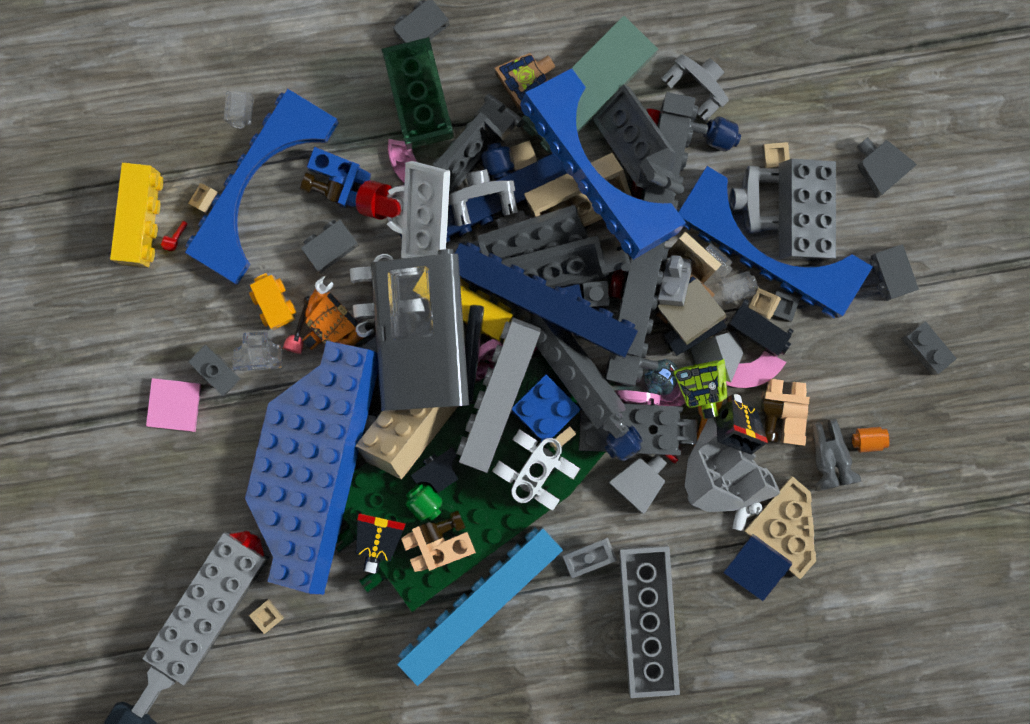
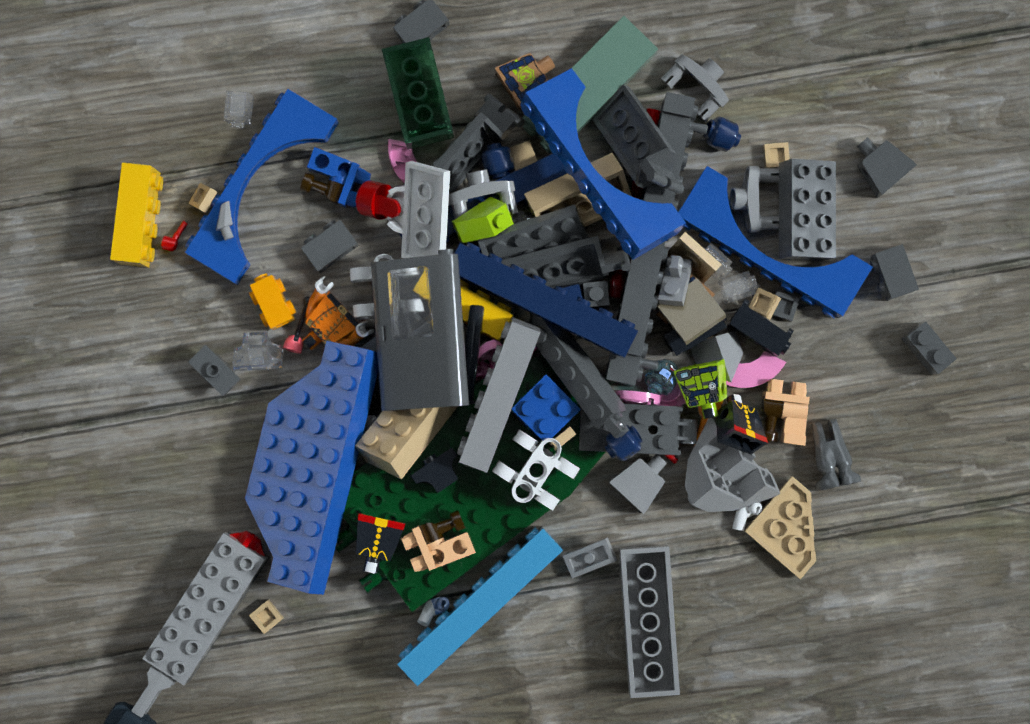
(173, 405): bright pink tile -> none
(225, 221): none -> light grey bar
(424, 502): green head -> none
(432, 608): none -> arm
(483, 221): none -> lime slope
(758, 567): dark blue tile -> none
(870, 439): orange brick -> none

